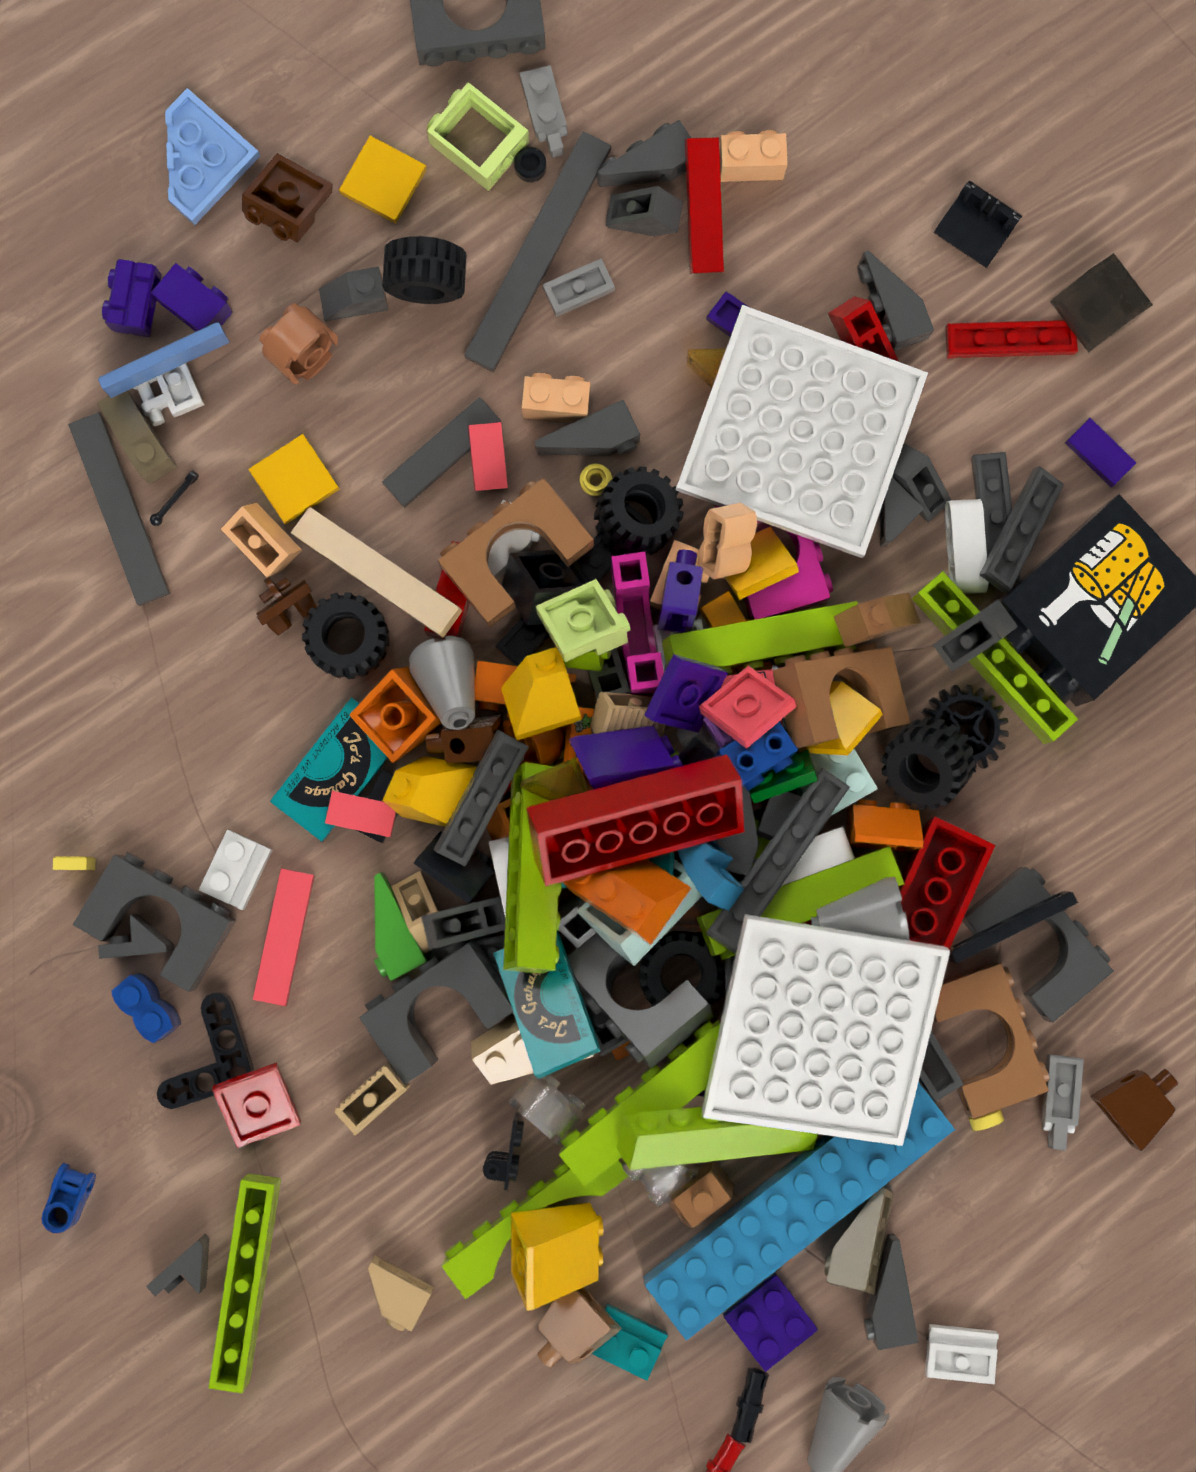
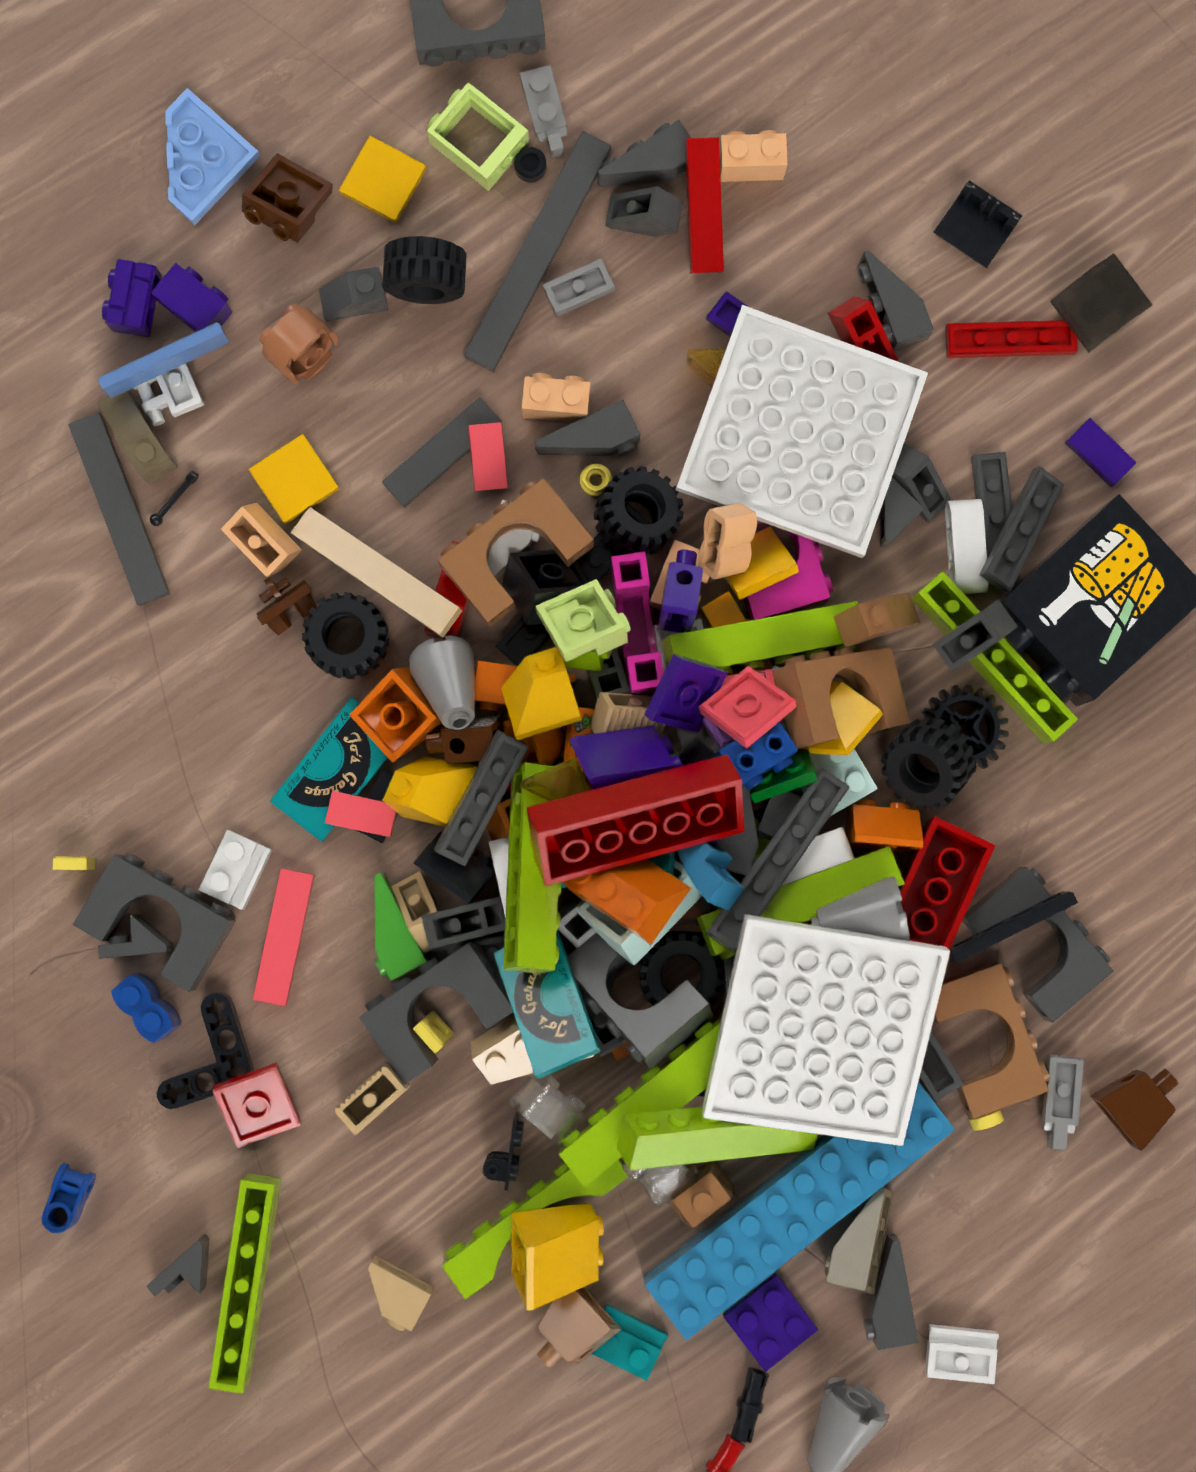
(433, 1031): none -> light yellow tile

